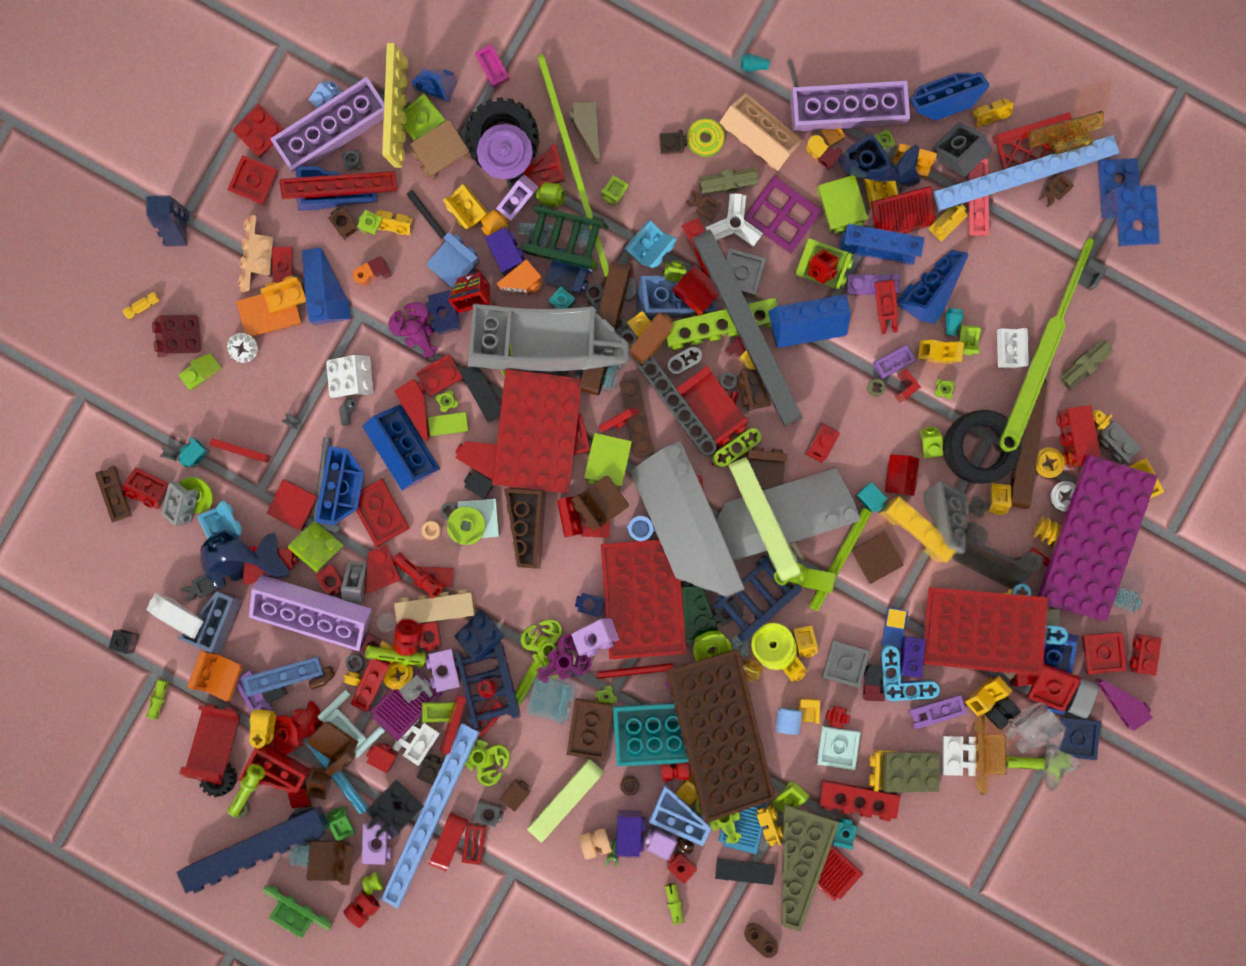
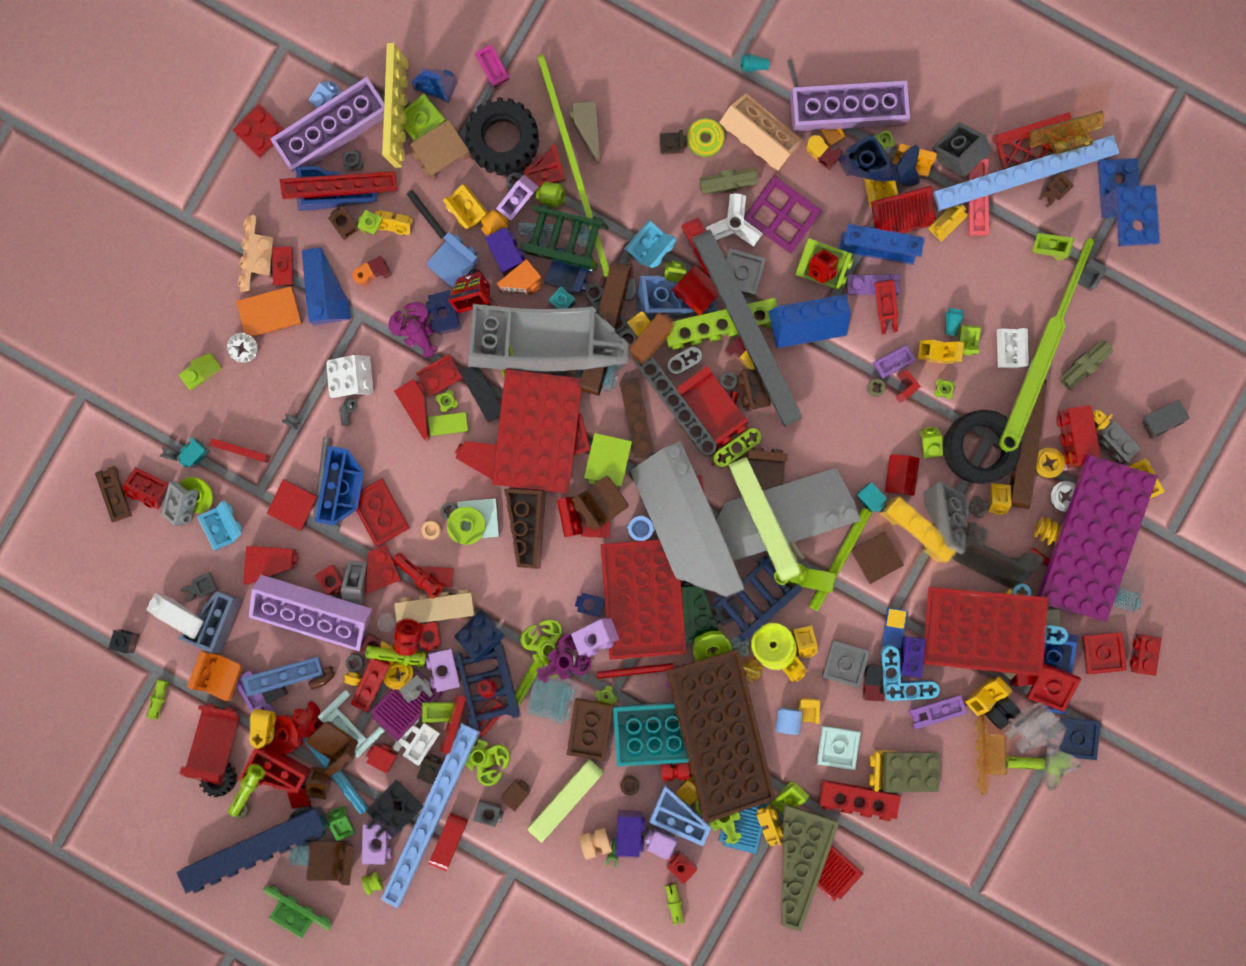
(141, 305): yellow axle -> none
(169, 218): dark blue wedge -> none
(176, 334): dark red bracket -> none
(225, 554): dark blue hips -> none
(252, 180): red plate -> none
(284, 294): light orange bracket -> none
(315, 546): lime plate -> none
(358, 911): red wheel -> none
(400, 447): blue slope -> none
(476, 827): red tile -> none
(478, 484): black brick -> none
(504, 151): medium lavender piece -> none
(614, 190): lime bracket -> none
(619, 420): red plate -> none
(684, 846): reddish brown plate -> none
(706, 207): reddish brown plate -> none
(744, 871): black tile -> none
(761, 941): reddish brown plate -> none
(822, 443): red torso -> none
(838, 716): red gear -> none
(842, 204): lime panel -> none
(845, 842): teal brick -> none
(931, 294): blue wedge -> none
(949, 95): blue wedge -> none
(953, 755): white plate -> none
(1000, 110): yellow hinge -> none
(1053, 245): none -> lime slope
(1083, 699): light grey beam -> none
(1130, 710): magenta slope -> none
(1165, 419): none -> dark grey hinge

